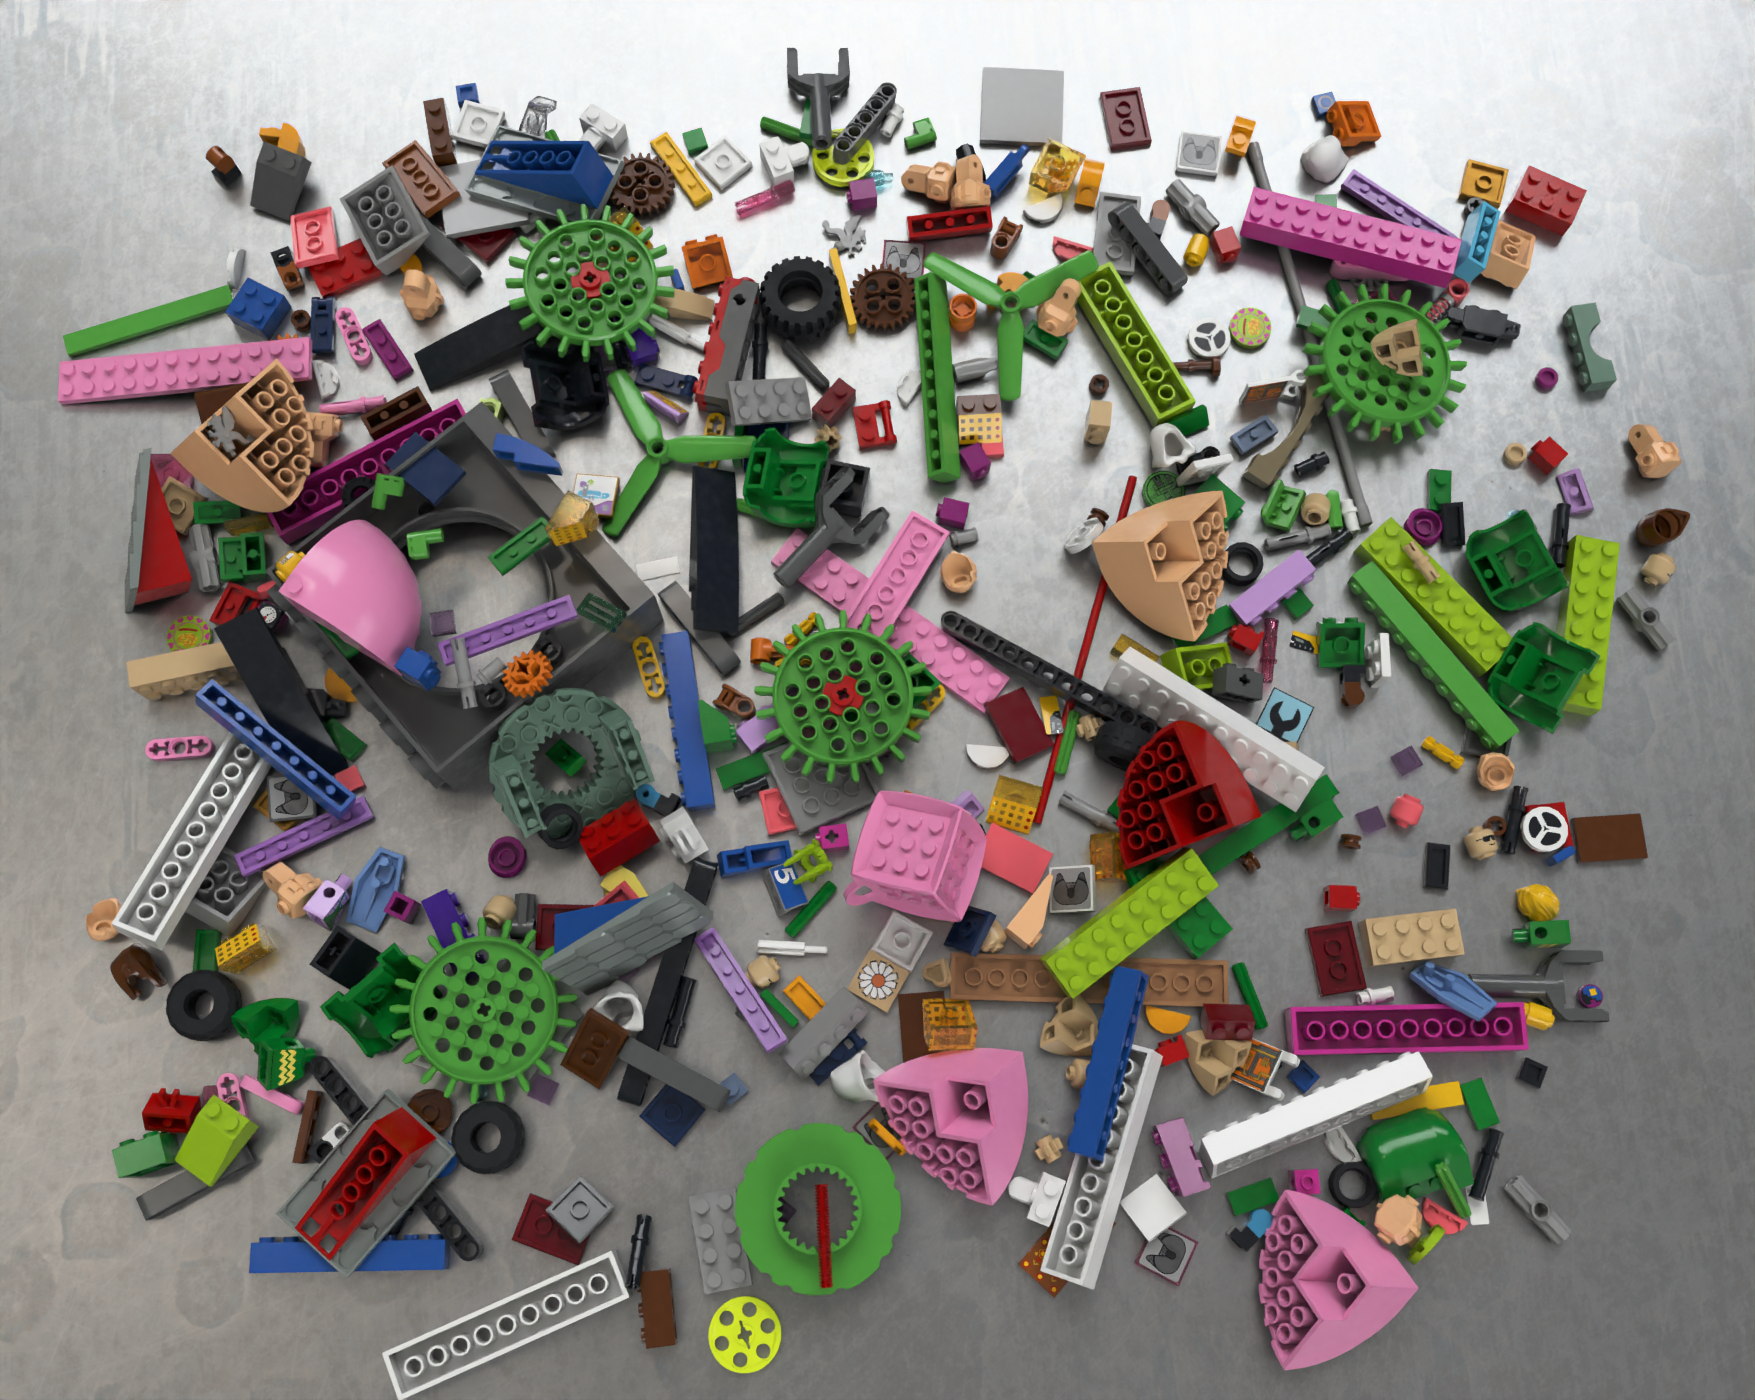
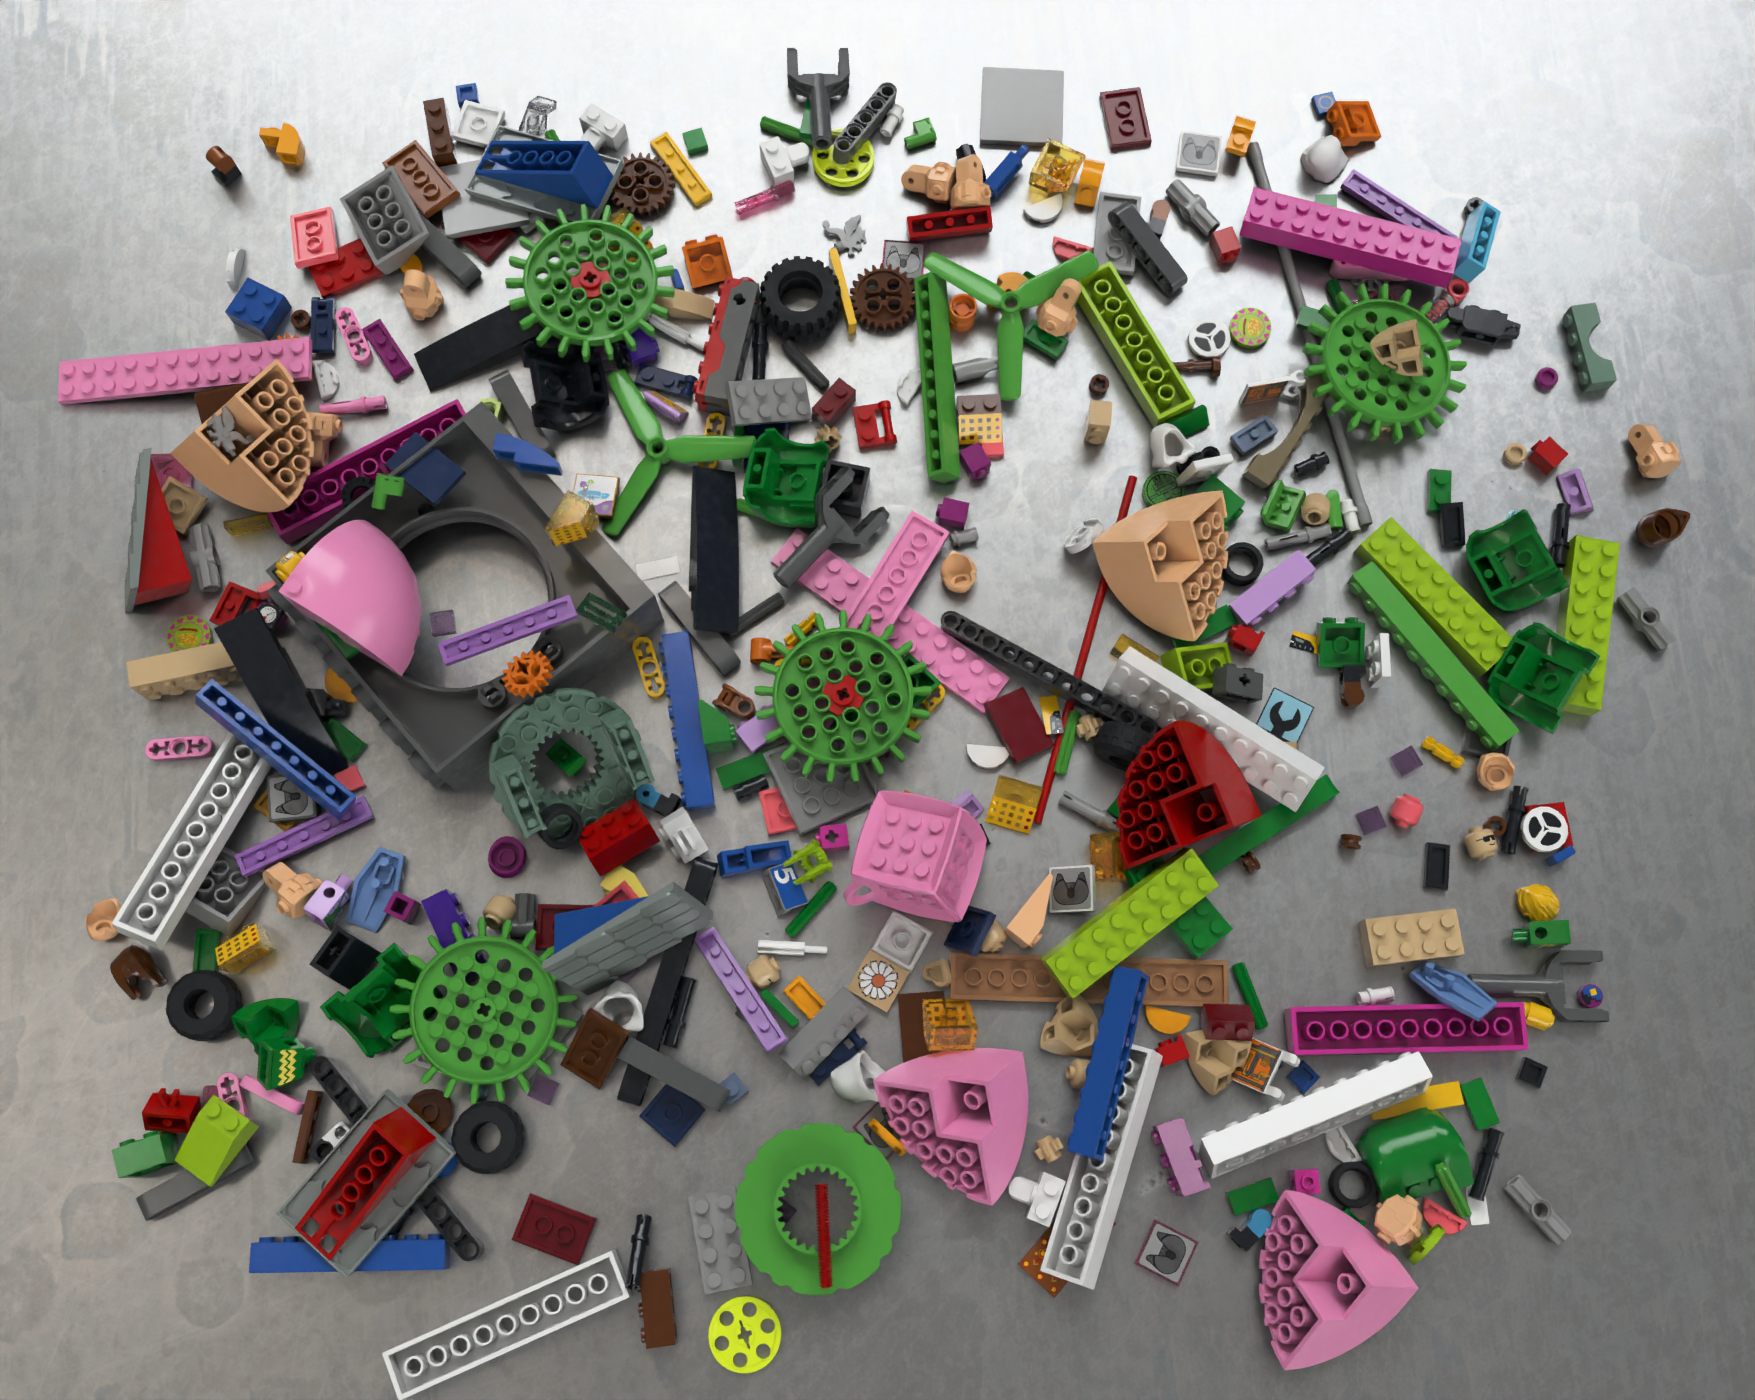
(148, 321): bright green tile -> none
(215, 512): green plate -> none
(242, 558): green brick -> none
(278, 180): dark grey slope -> none
(286, 268): leg -> none
(396, 413): reddish brown brick -> none
(419, 542): bright green piece -> none
(419, 668): blue brick -> none
(463, 671): light grey pin -> none
(491, 671): light grey pin -> none
(520, 547): green tile -> none
(579, 1209): tile -> none
(723, 162): white tile -> none
(862, 194): magenta brick -> none
(879, 176): clear light blue cylinder -> none
(1006, 235): dark orange piece -> none
(1014, 858): coral tile -> none
(1100, 514): reddish brown bush -> none
(1152, 1208): white tile -> none
(1196, 250): yellow brick -> none
(1269, 649): clear pink axle -> none
(1297, 604): green tile -> none
(1324, 816): green torso -> none
(1335, 958): dark red tile -> none
(1341, 898): red brick -> none
(1421, 562): tan pin -> none
(1423, 526): magenta piece -> none
(1483, 182): pearl gold tile -> none
(1509, 255): light nougat slope -> none
(1546, 200): red brick -> none
(1609, 838): reddish brown tile -> none
(1658, 569): tan head -> none

